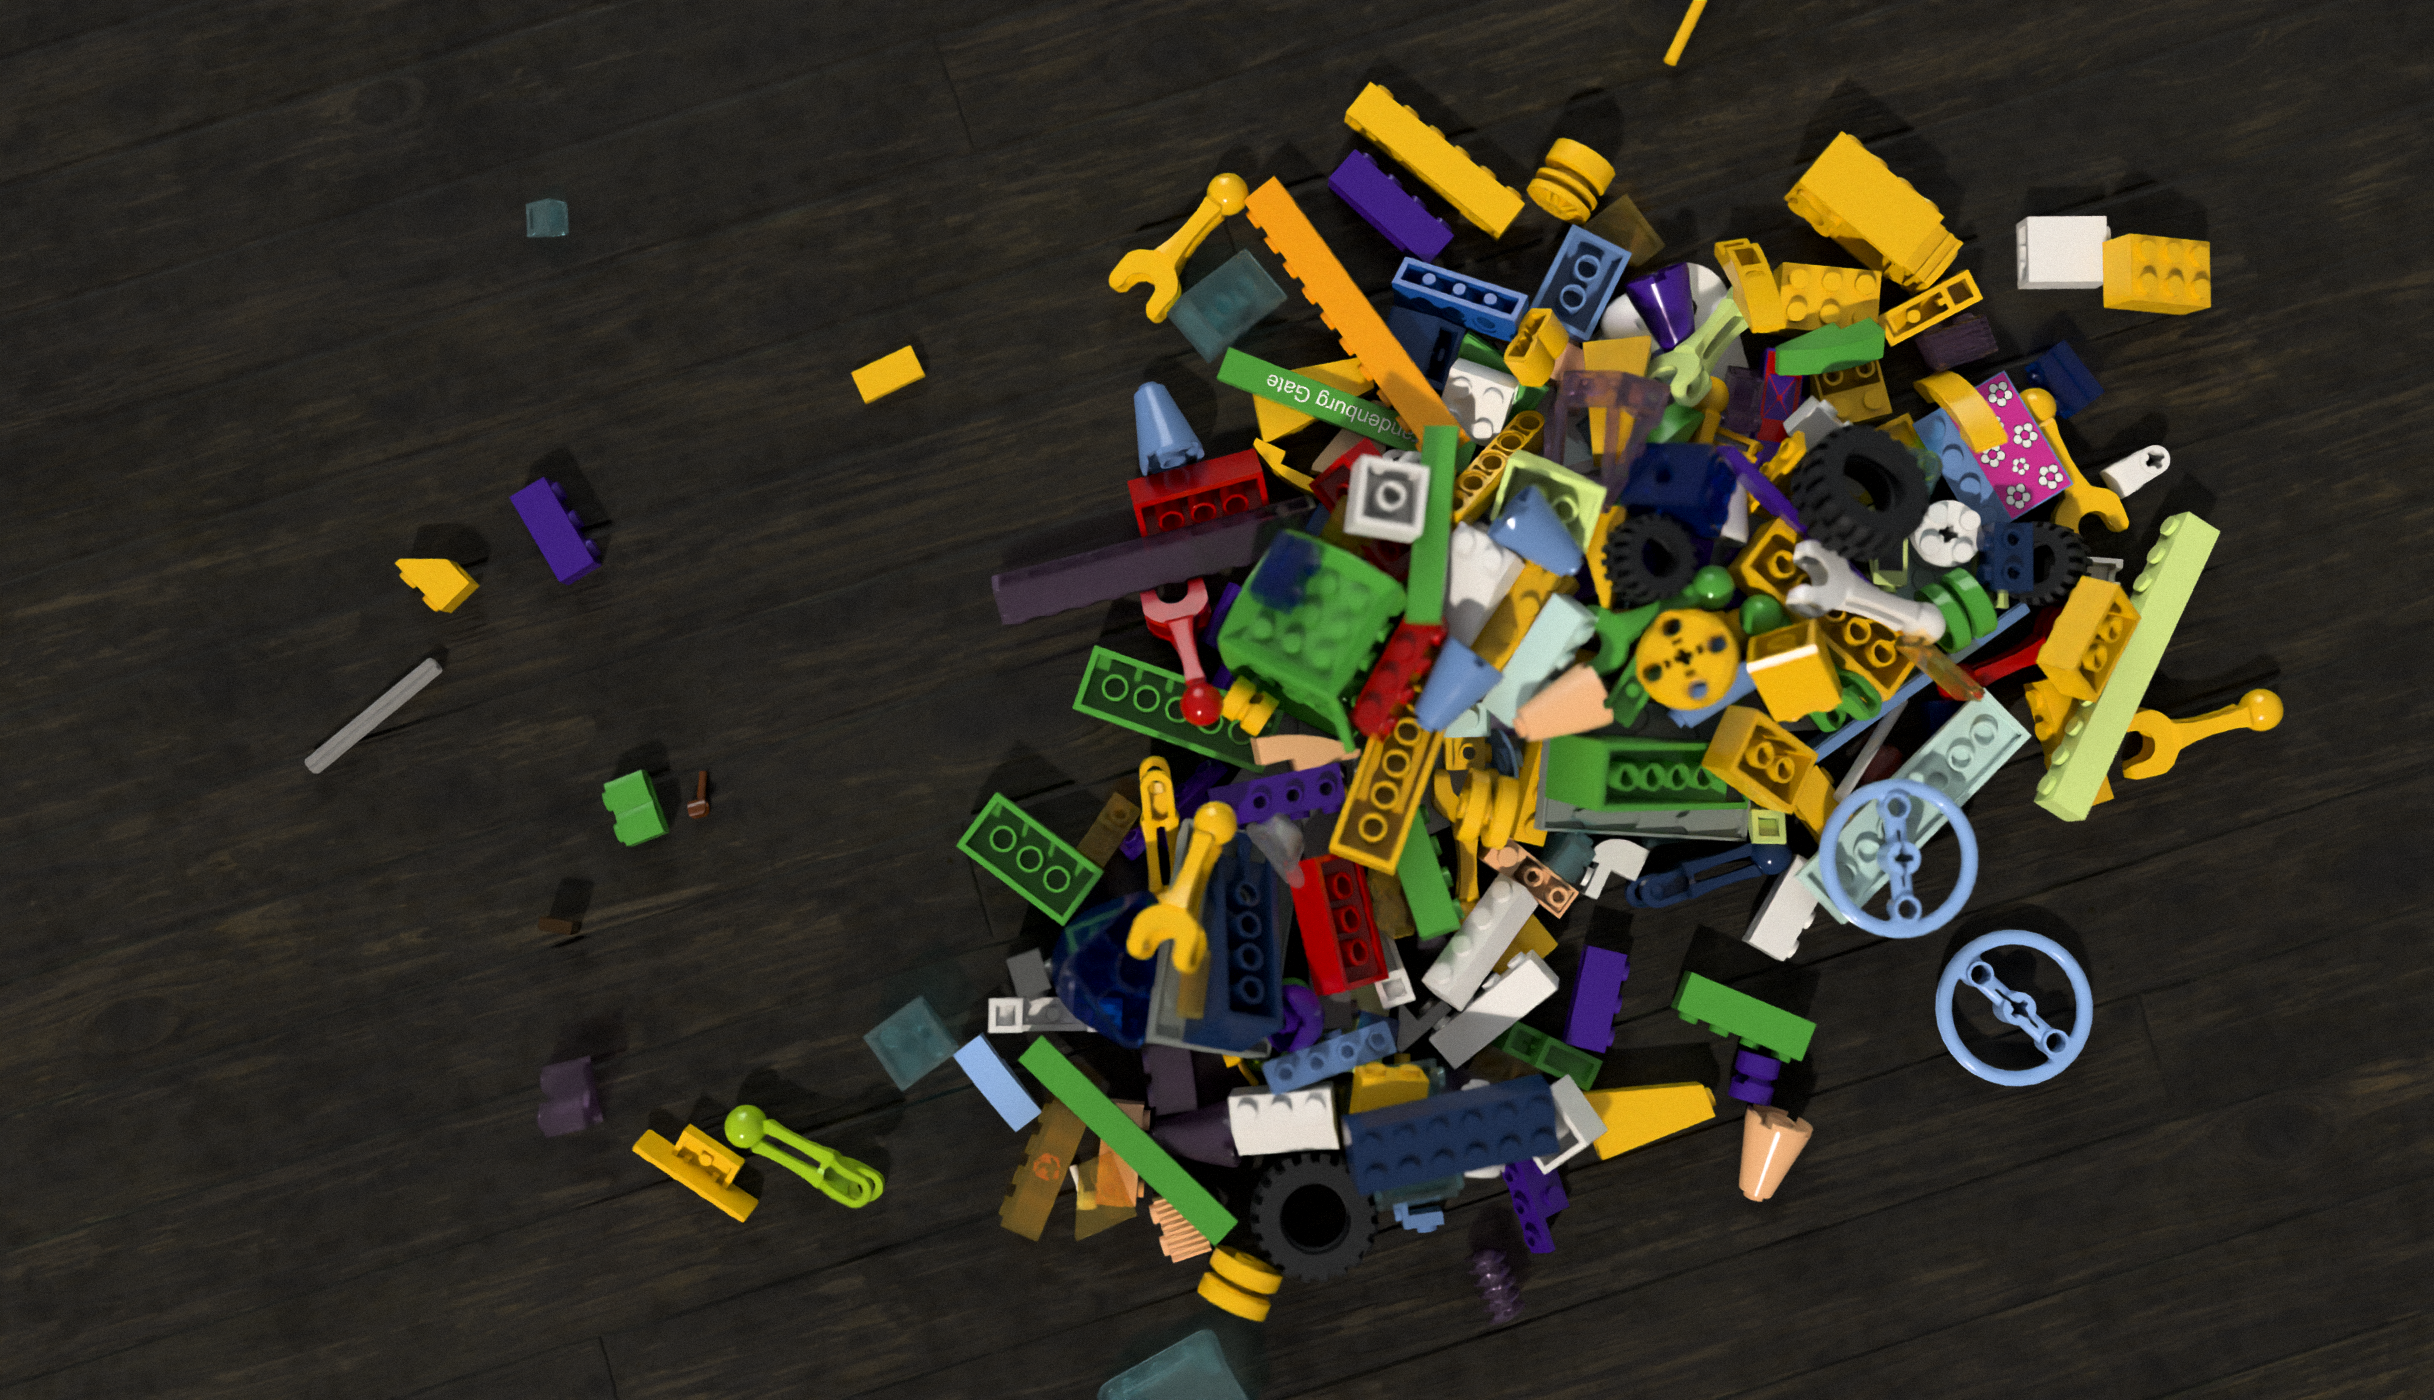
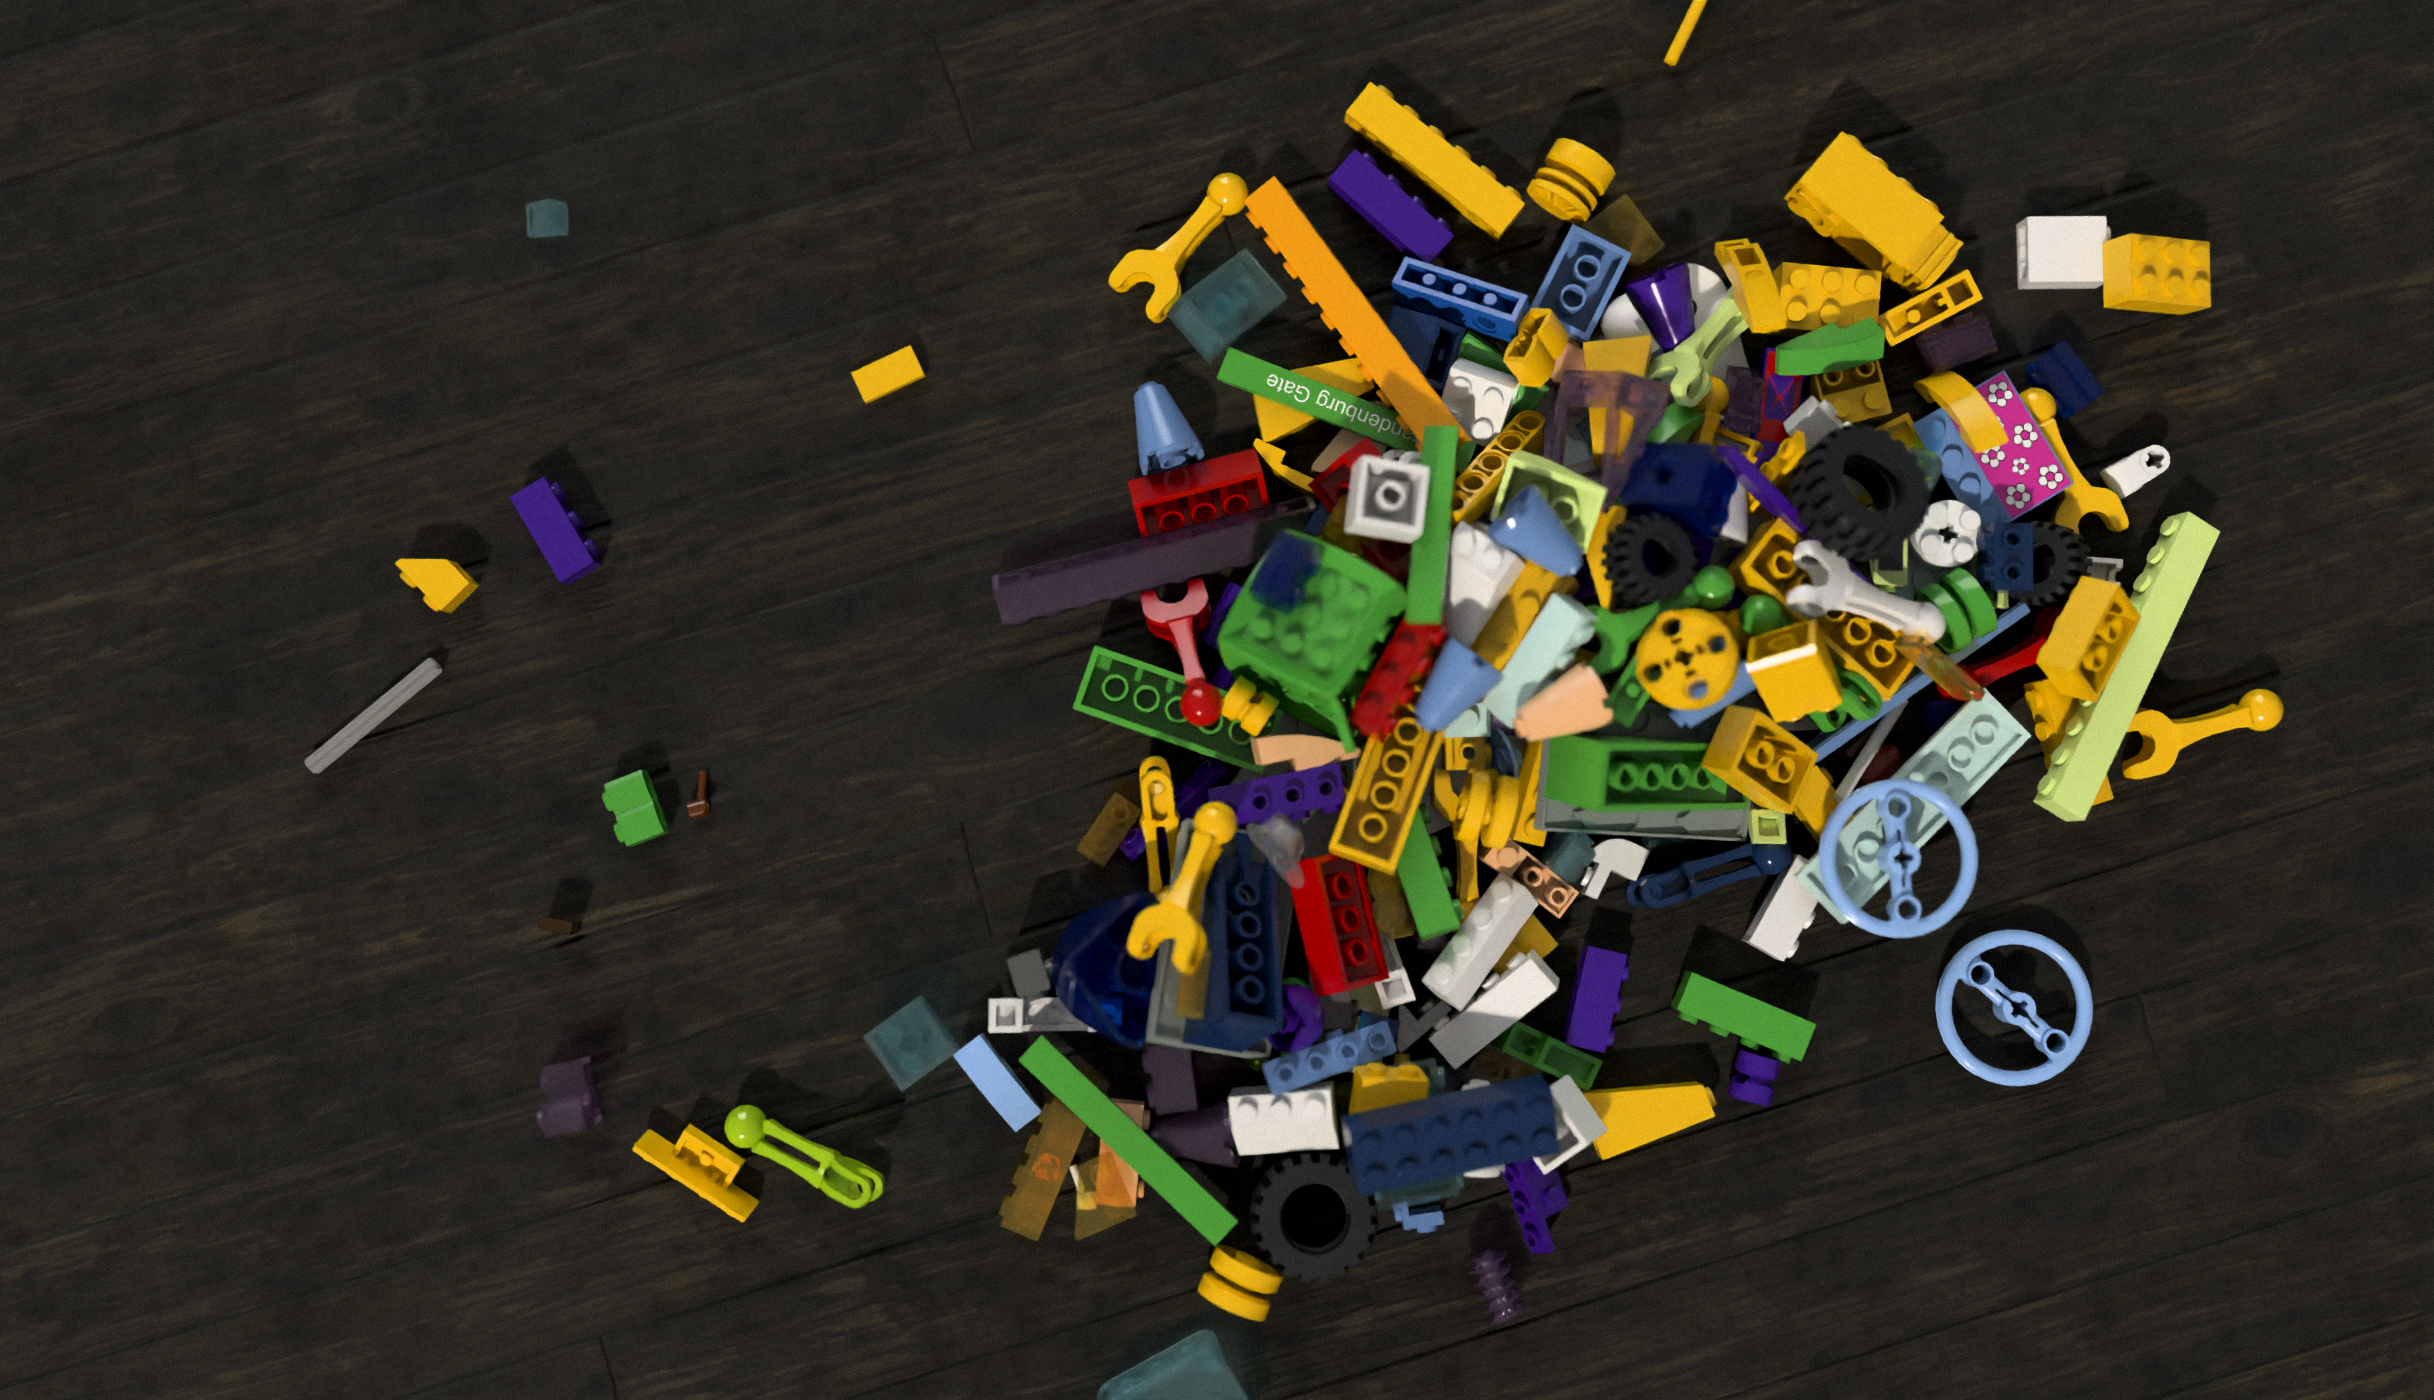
(1030, 858): bright green brick -> none
(1180, 1236): light nougat brick -> none
(1233, 1060): yellow hand -> none
(1769, 1149): light nougat cone -> none

